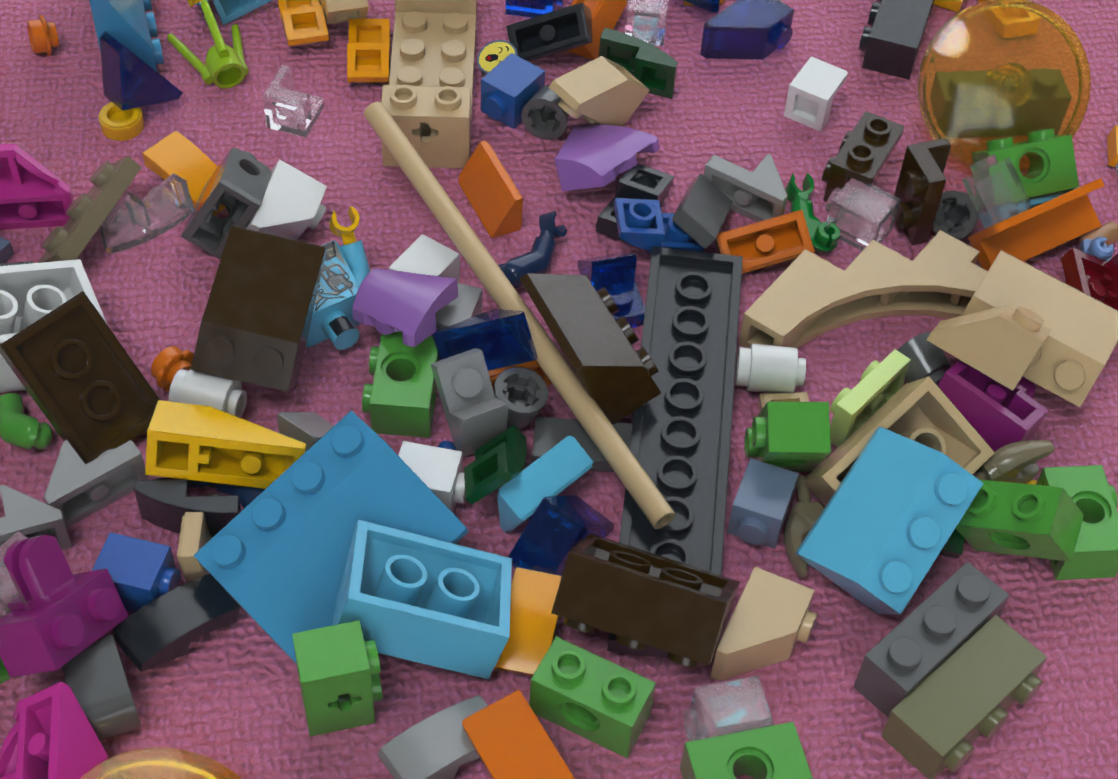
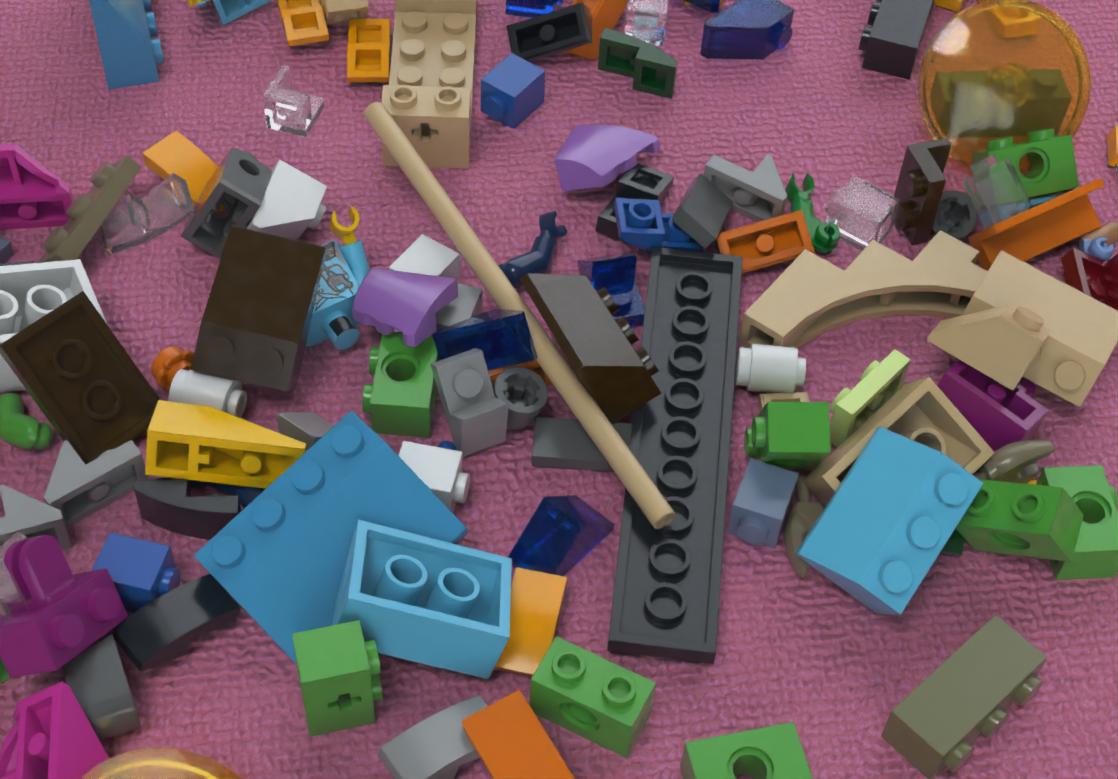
(42, 35): orange plate -> none
(120, 124): yellow tile -> none
(130, 80): clear blue slope -> none
(192, 538): tan tile -> none
(223, 64): lime plant -> none
(491, 192): orange slope -> none
(493, 54): light yellow tile -> none
(495, 464): dark green slope -> none
(541, 479): medium azure slope -> none
(544, 116): dark grey hat -> none
(600, 92): tan slope -> none
(645, 599): dark brown slope -> none
(727, 709): clear brick -> none
(764, 625): tan slope -> none
(813, 92): white panel -> none
(862, 152): dark brown bracket -> none
(925, 359): dark grey hat -> none
(928, 637): dark grey arch -> none

